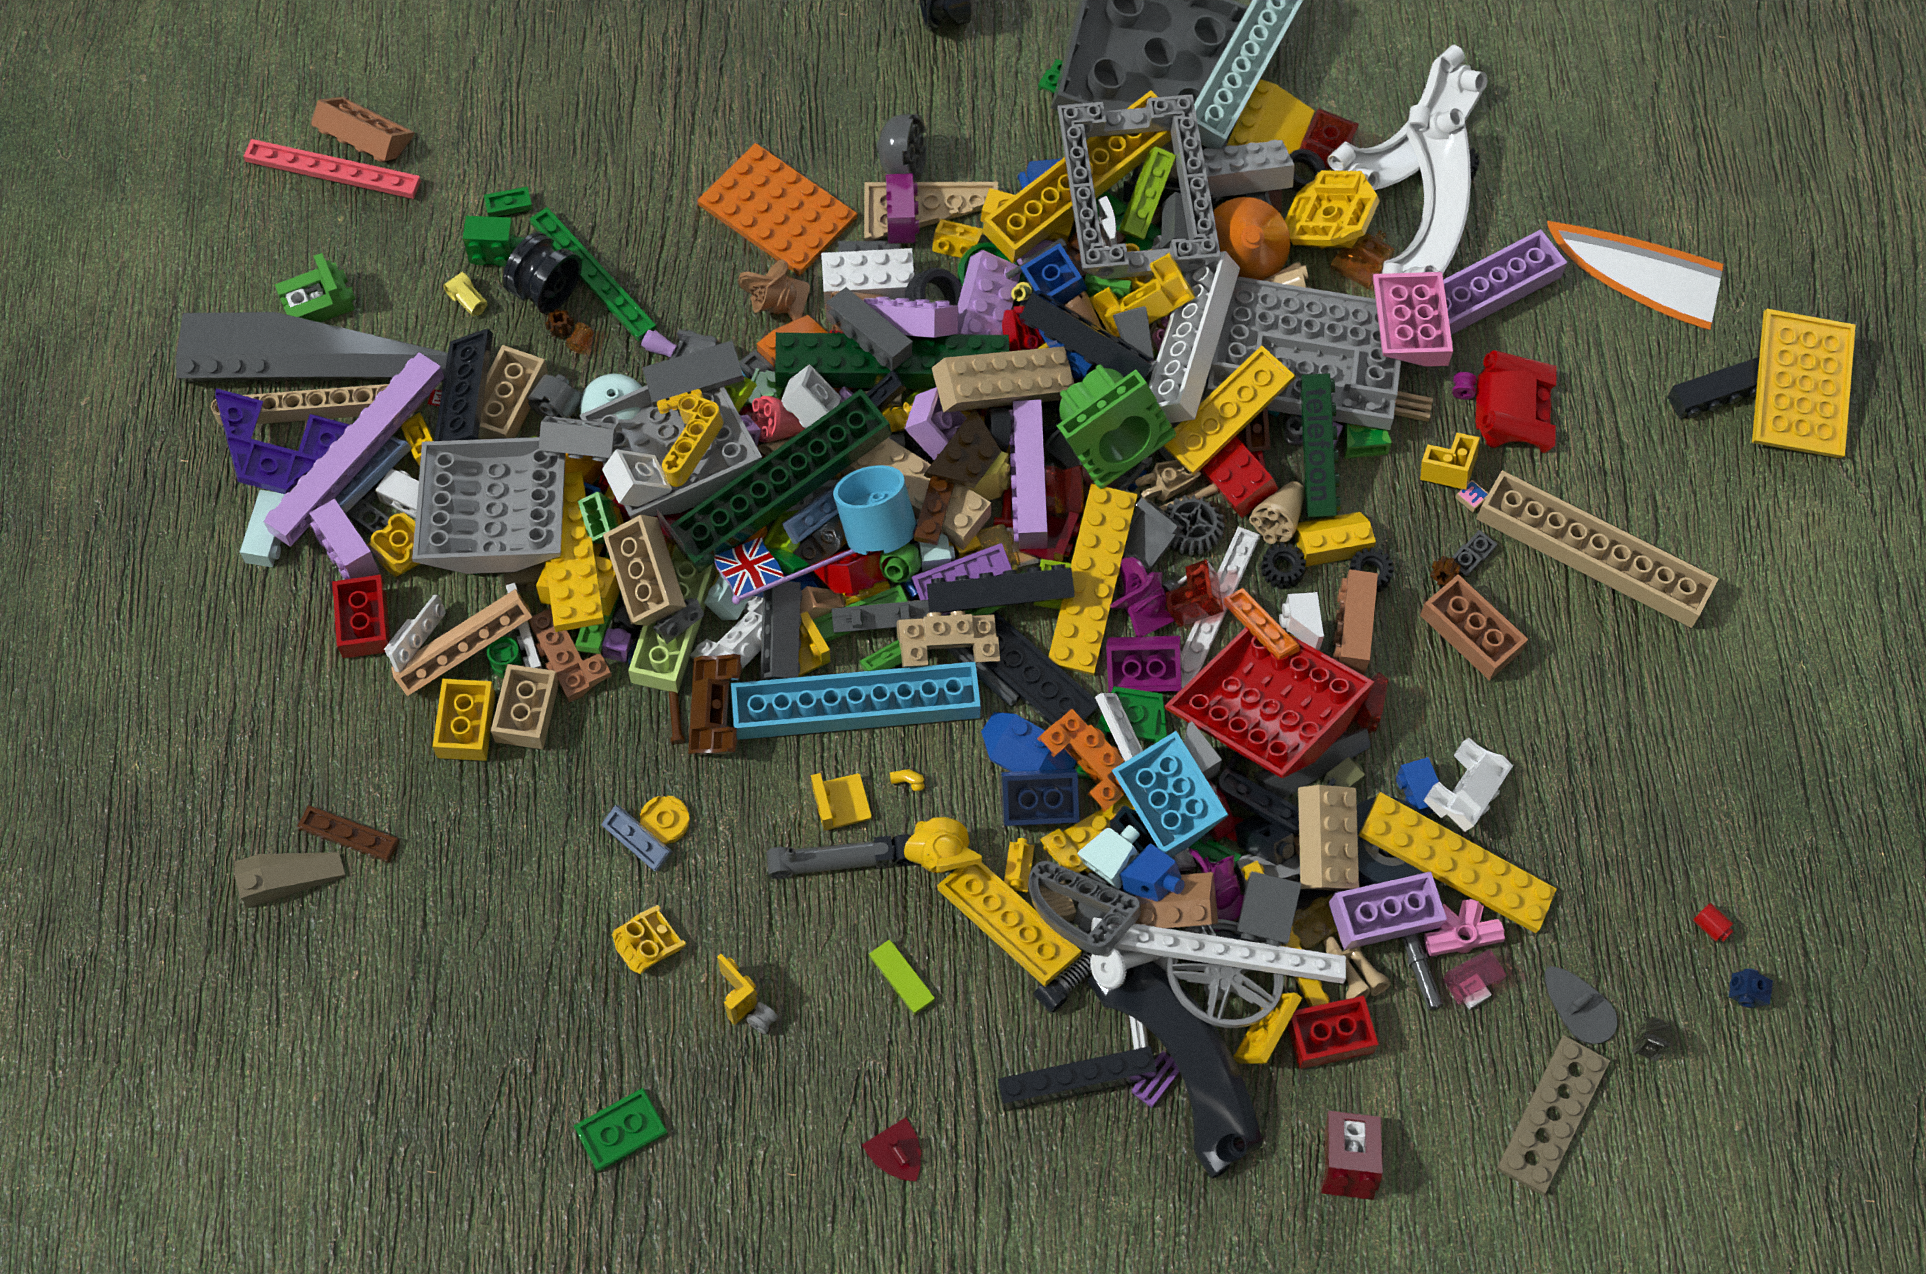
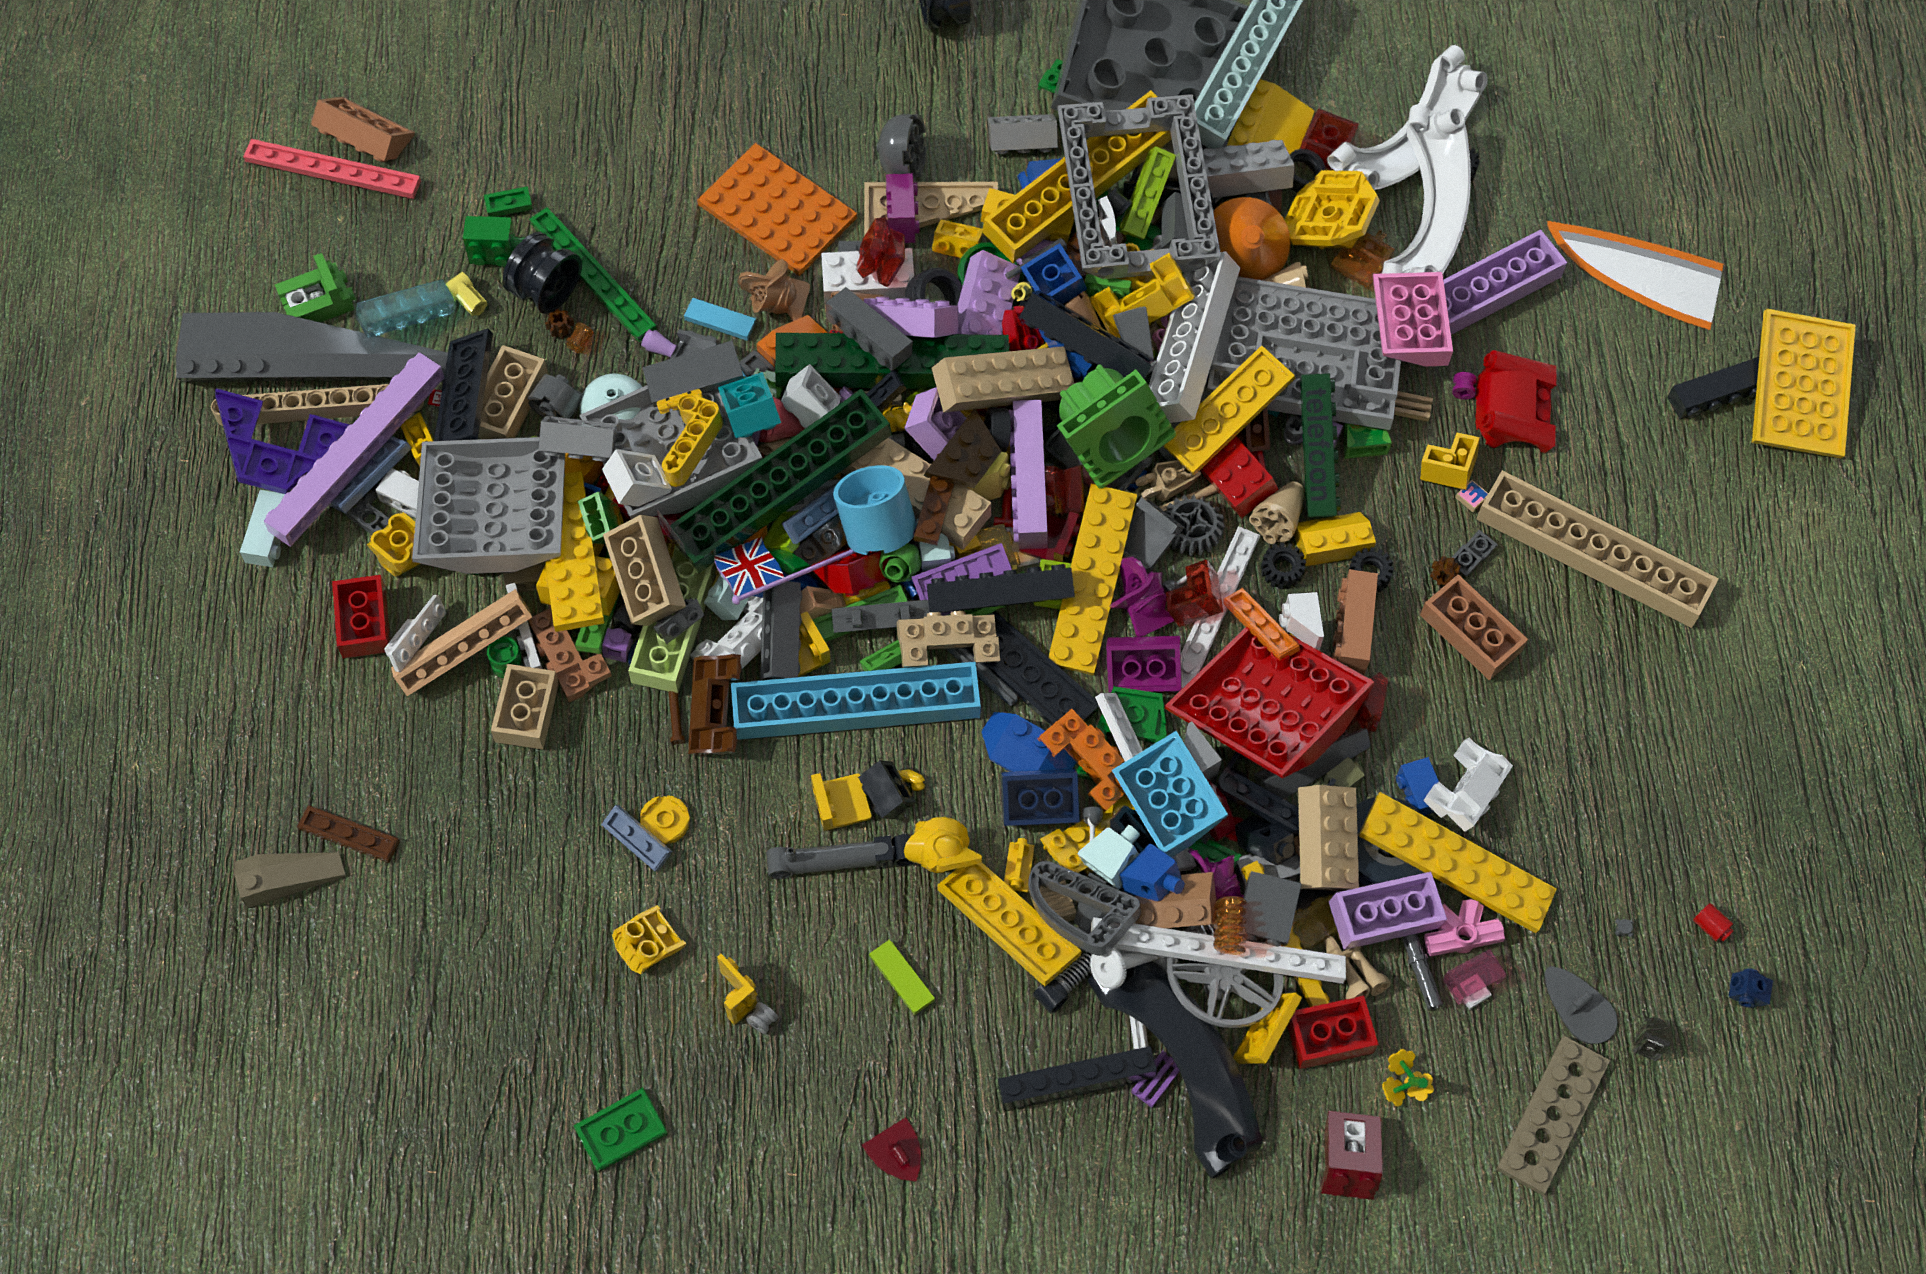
(342, 542): lavender brick -> none
(404, 308): none -> clear light blue brick
(464, 719): yellow brick -> none
(720, 319): none -> medium azure tile
(749, 405): none -> teal slope
(881, 252): none -> clear red piece
(886, 790): none -> black brick
(1022, 133): none -> light grey slope
(1092, 817): none -> dark grey hinge
(1117, 201): none -> black piece
(1229, 925): none -> clear orange piece
(1417, 1083): none -> yellow plant
(1624, 927): none -> dark grey piece

